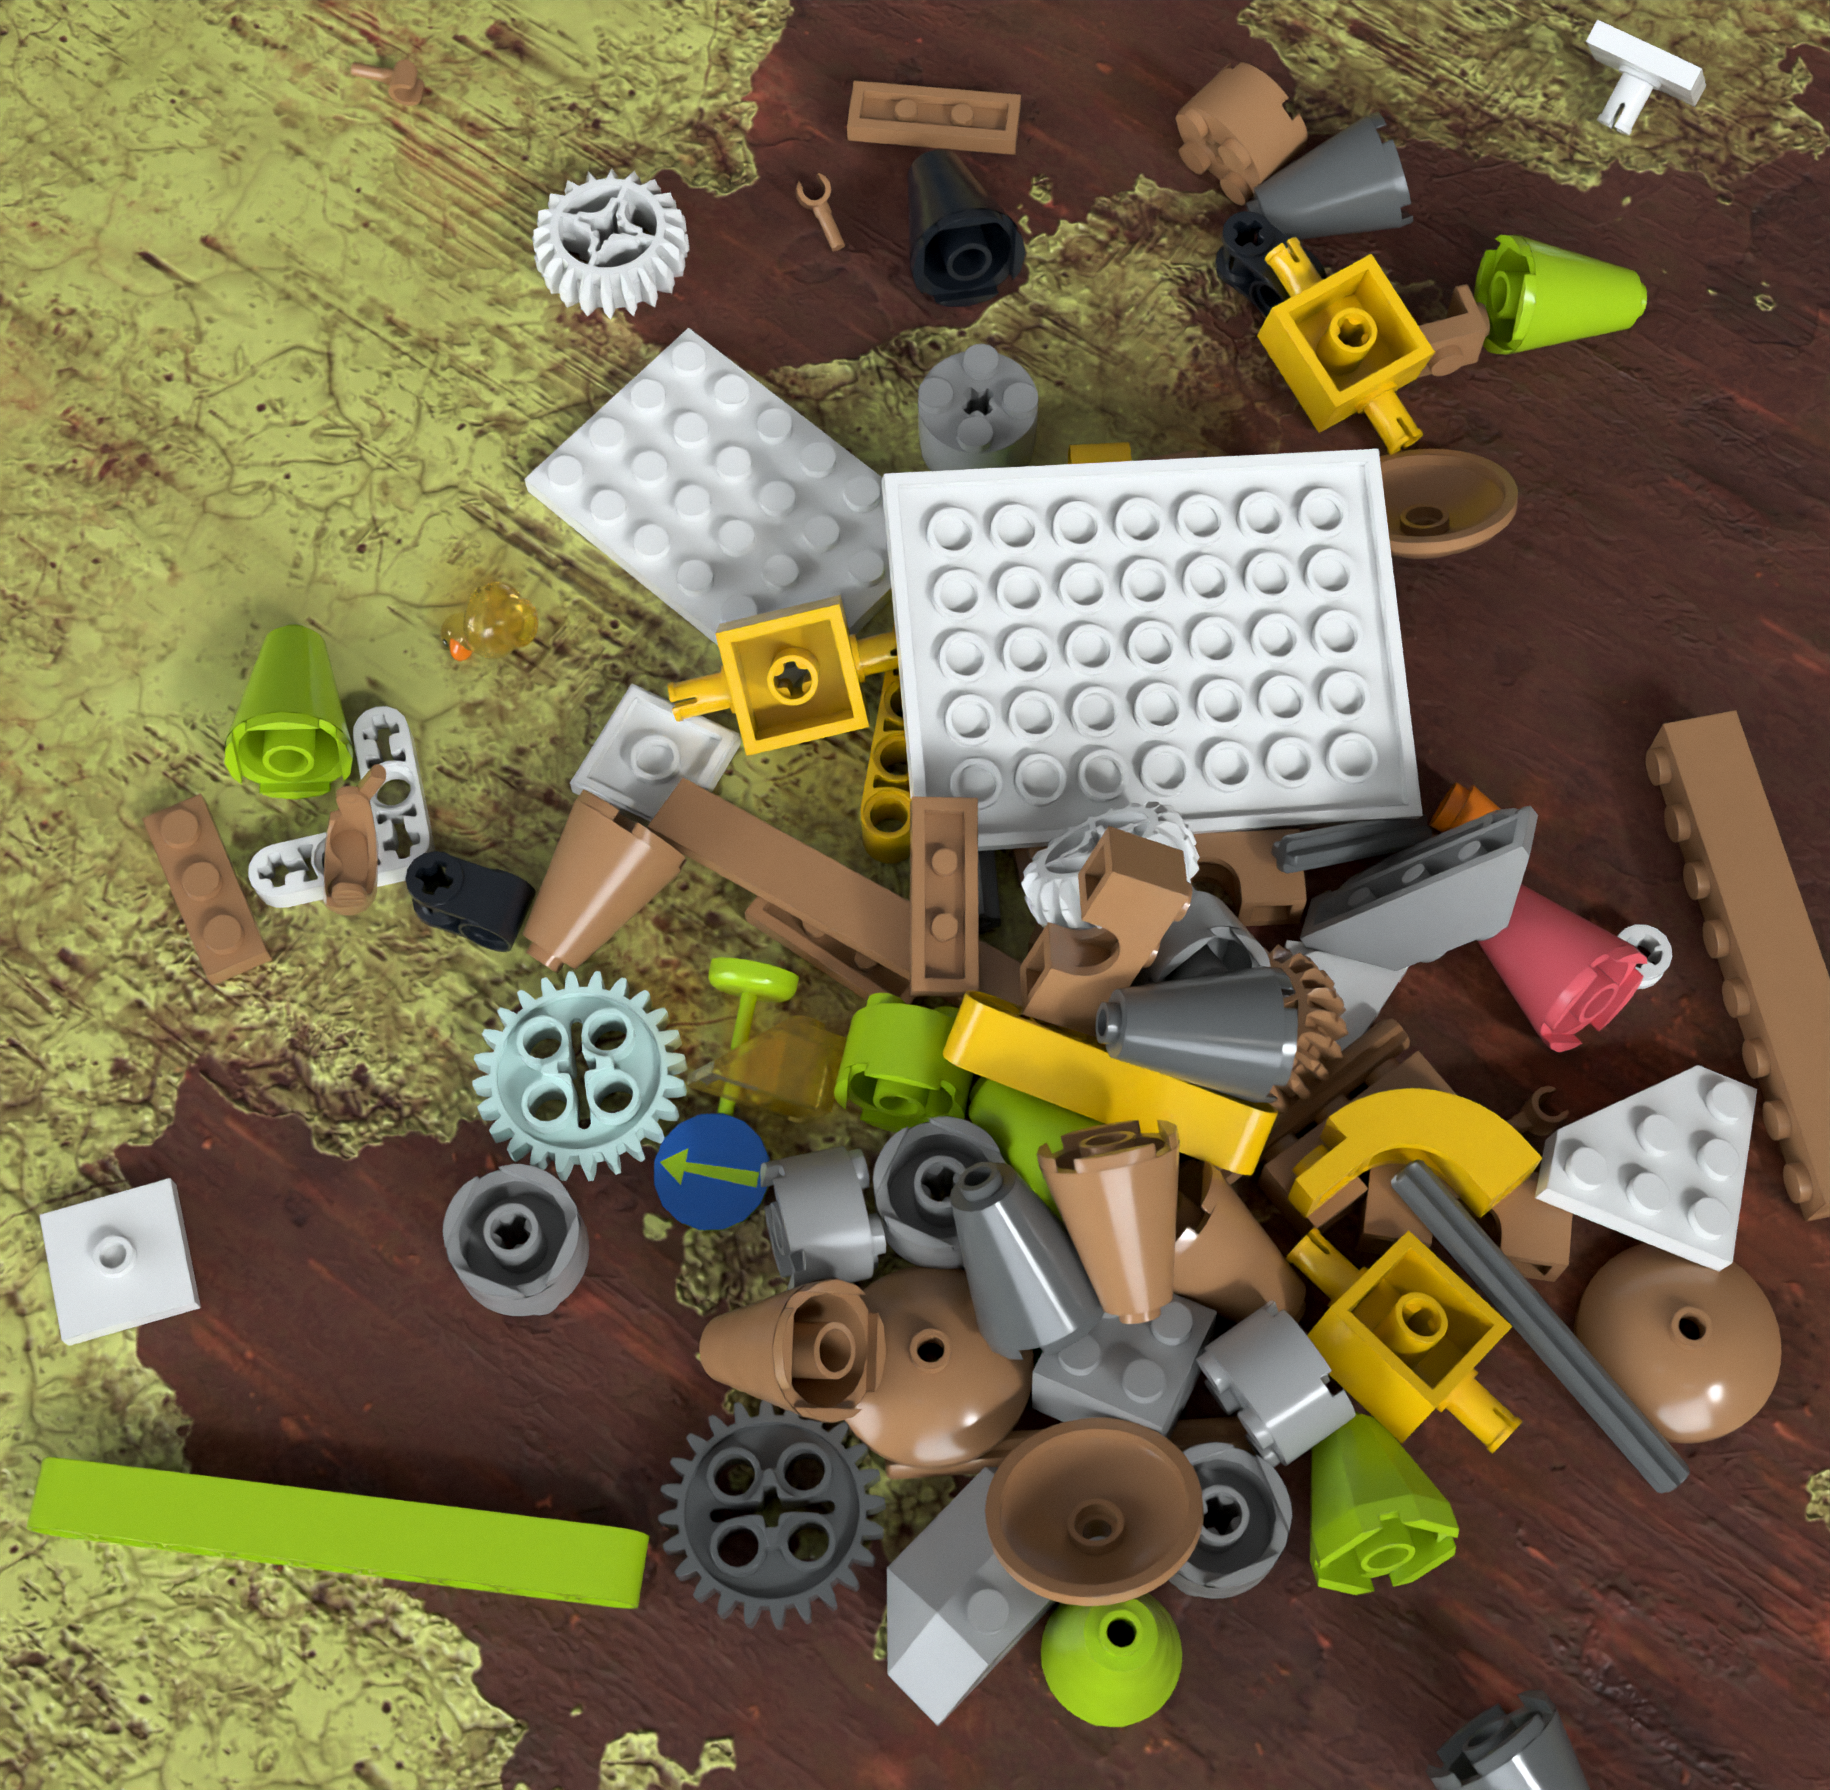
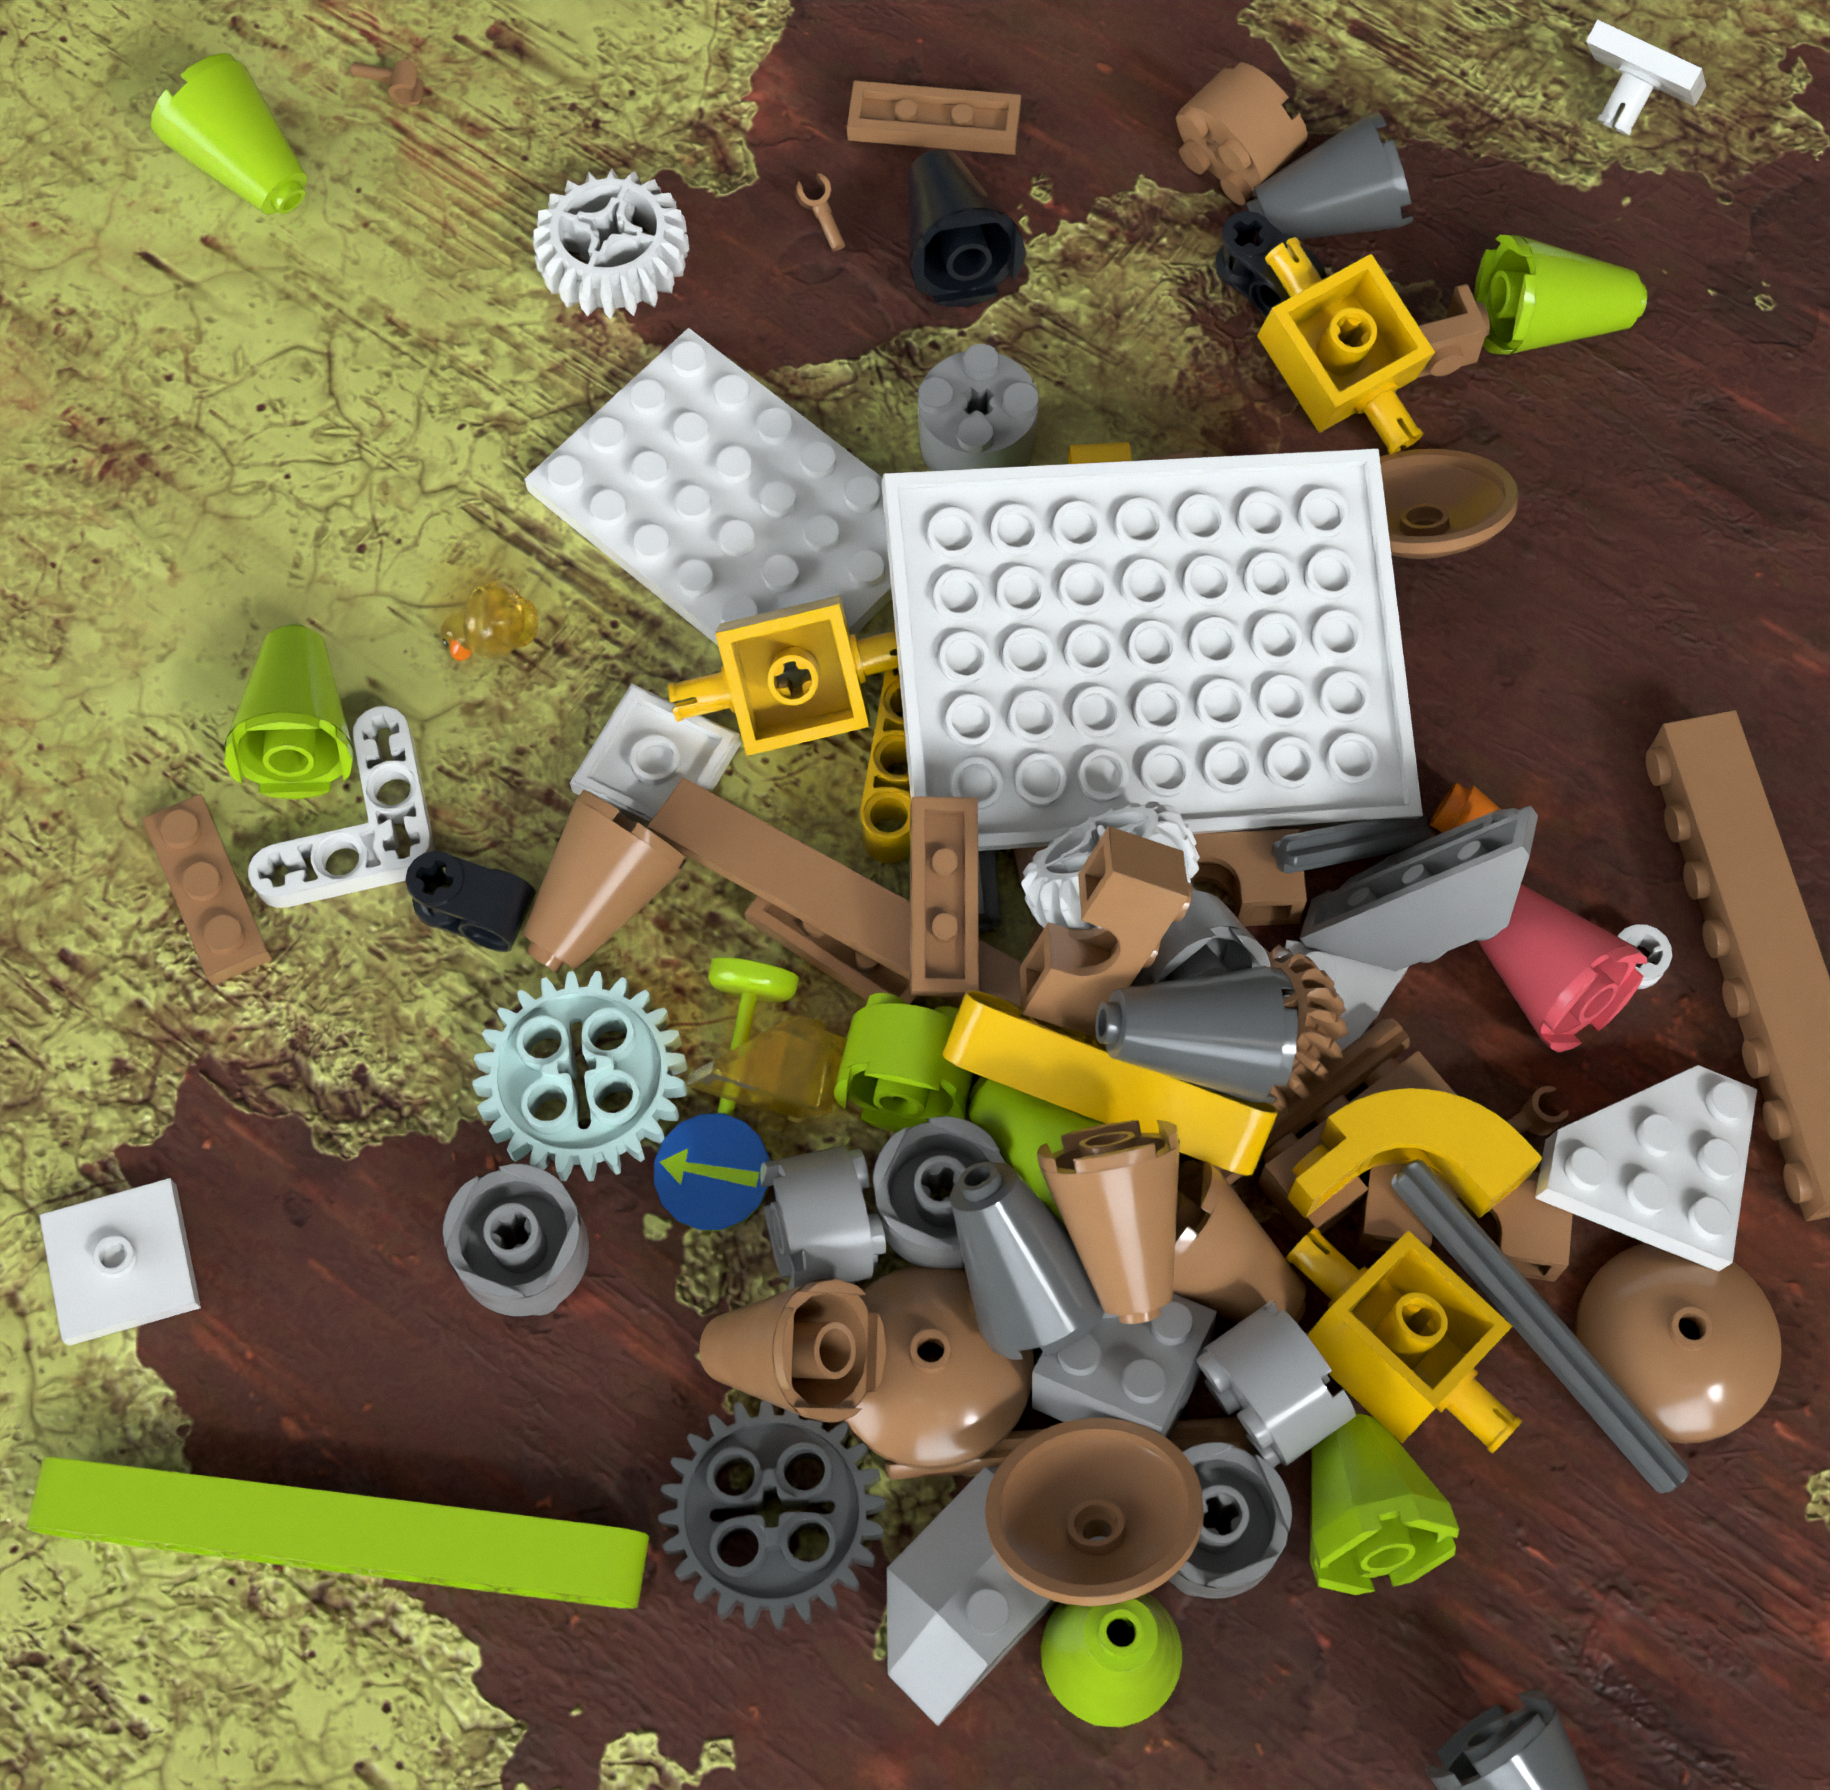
(231, 134): none -> lime cone
(352, 847): medium nougat helmet -> none

